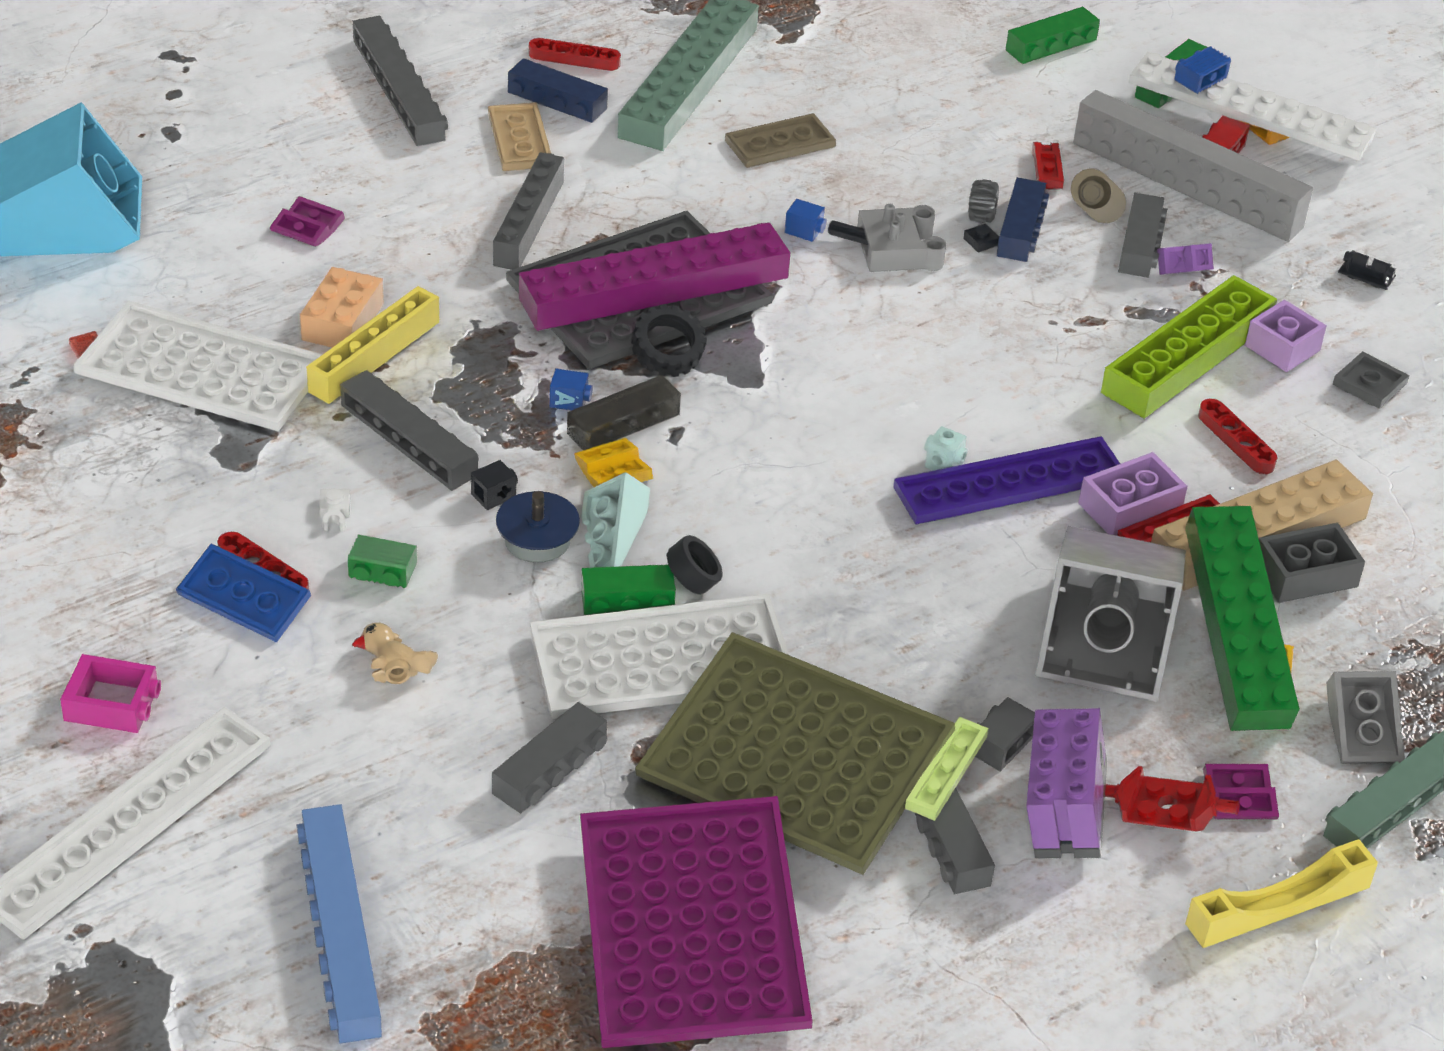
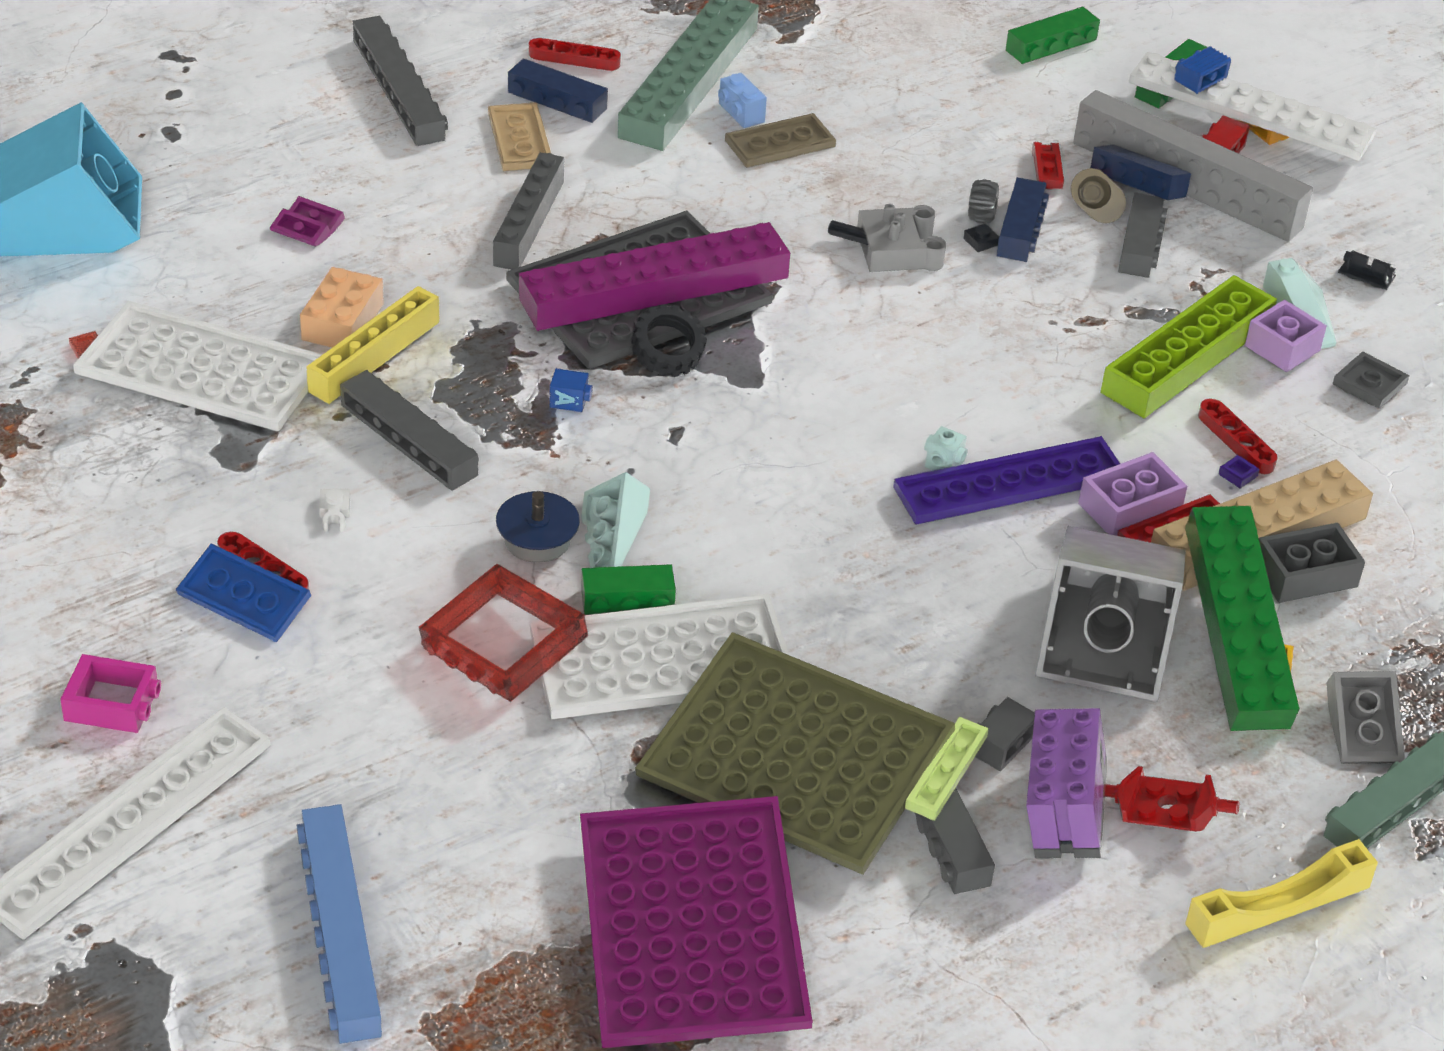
(382, 561): green brick -> none
(394, 658): tan animal -> none
(493, 484): black brick -> none
(549, 757): dark grey brick -> none
(568, 633): none -> clear red window
(611, 460): yellow slope -> none
(623, 413): clear smoke brick -> none
(694, 564): black tyre -> none
(742, 100): none -> light blue brick
(805, 220): blue brick -> none
(1141, 172): none -> dark blue brick
(1185, 258): medium lavender slope -> none
(1238, 471): none -> dark purple tile
(1248, 785): magenta slope -> none
(1291, 282): none -> light aqua wedge

